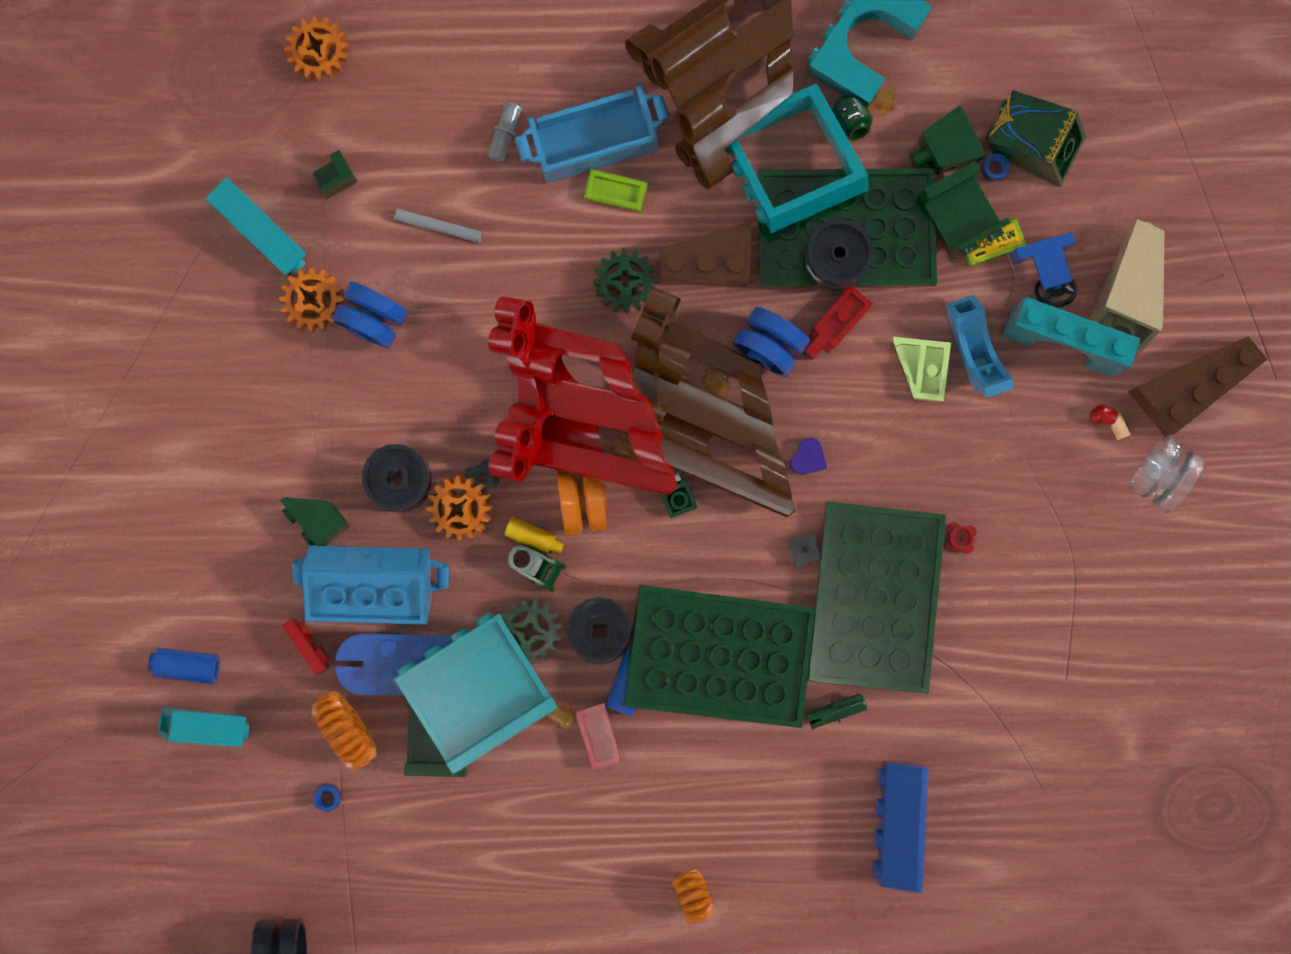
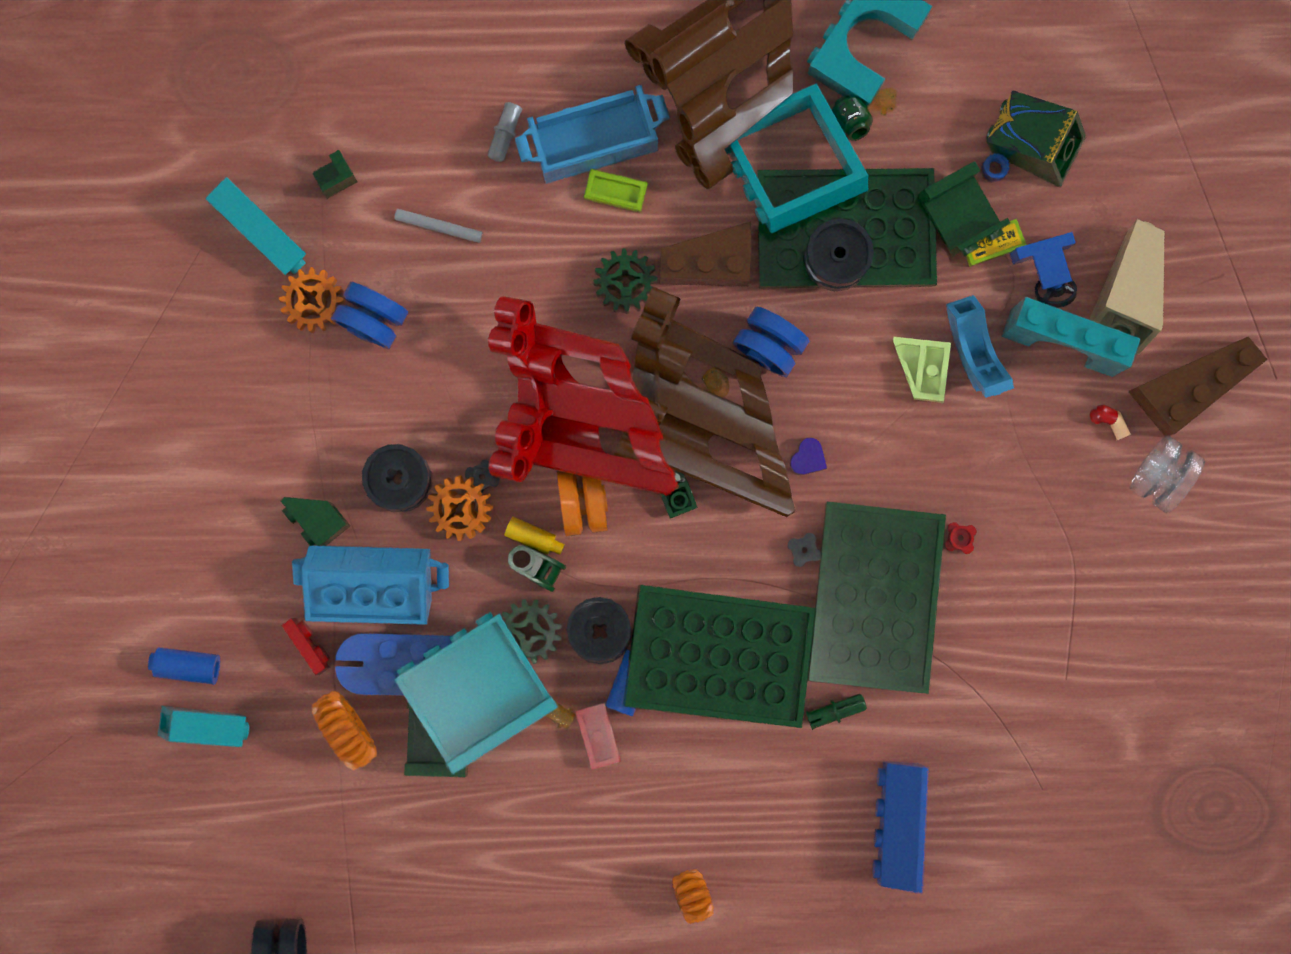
(327, 807): blue axle -> none
(330, 42): orange gear -> none
(837, 322): red hinge -> none
(948, 144): dark green torso -> none

